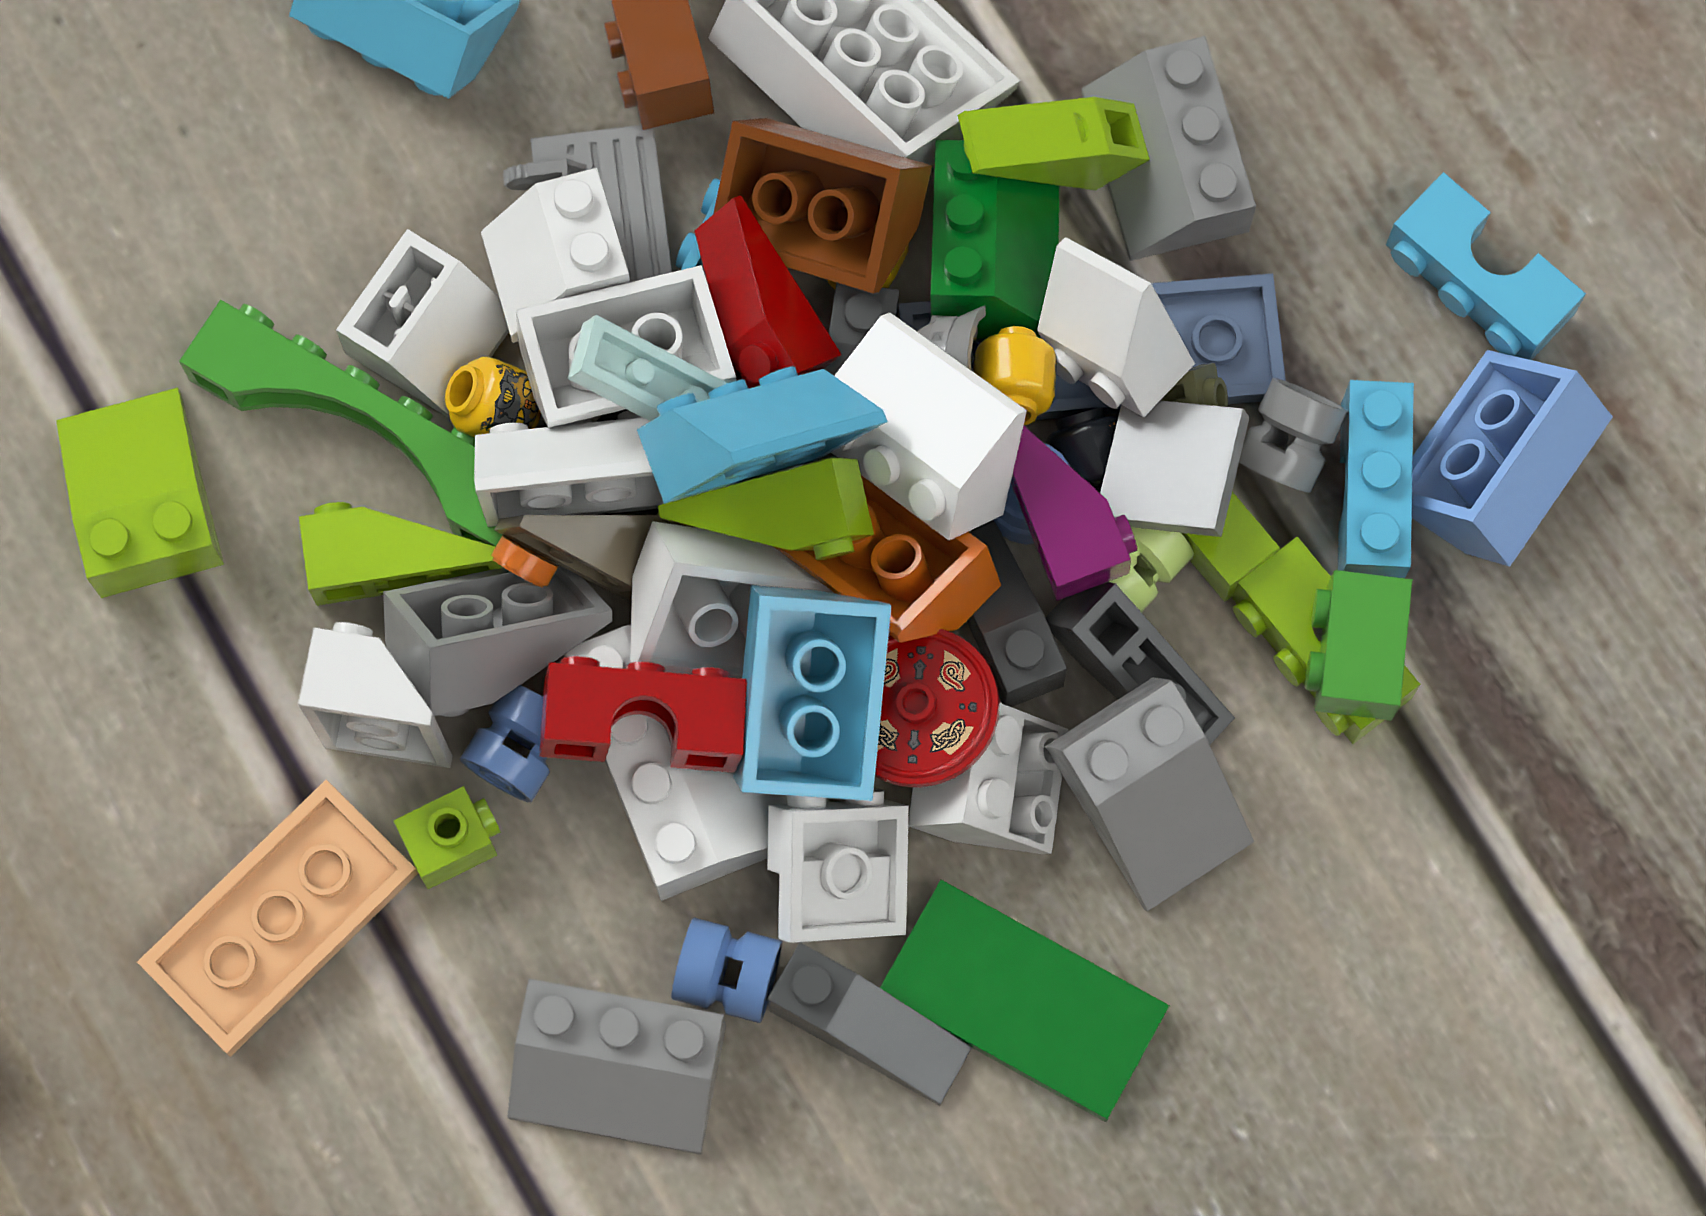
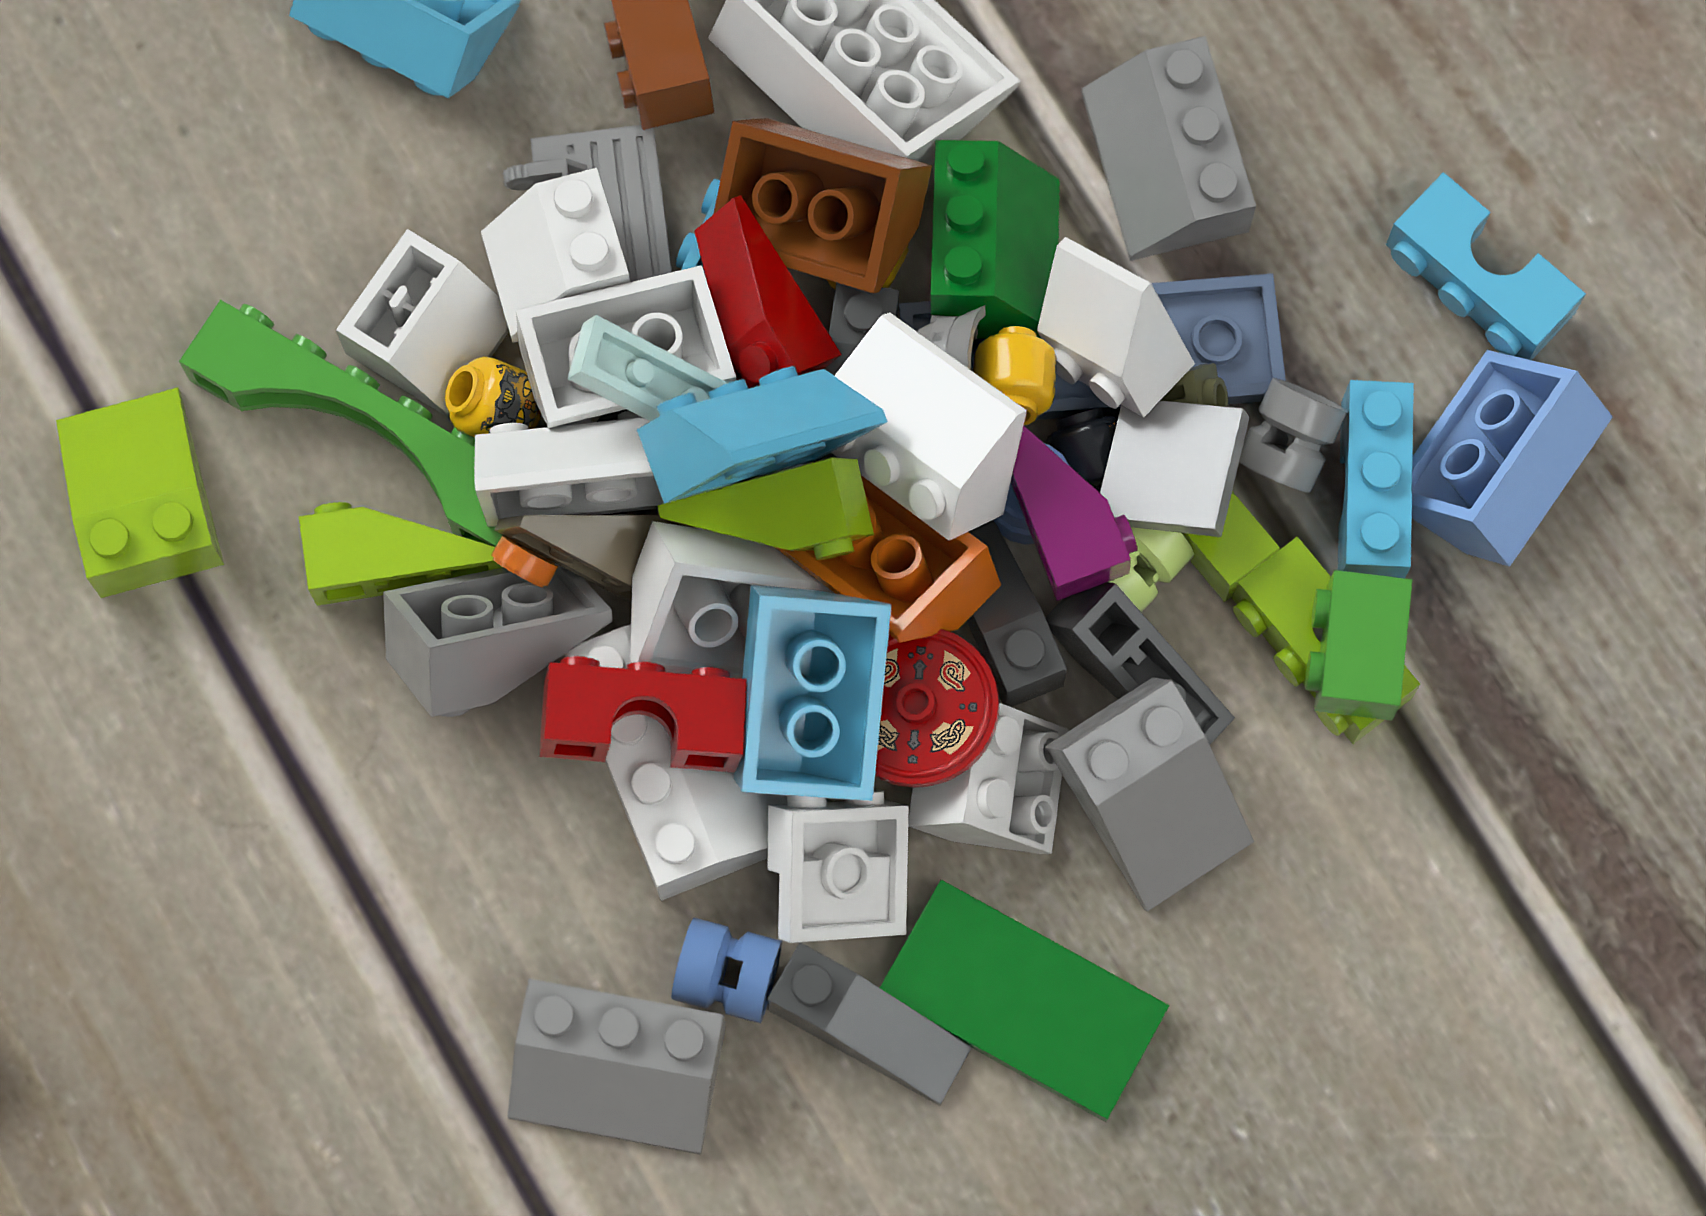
(278, 917): light nougat plate -> none
(365, 701): white slope -> none
(448, 836): lime brick -> none
(520, 719): medium blue wheel -> none
(1056, 142): lime slope -> none

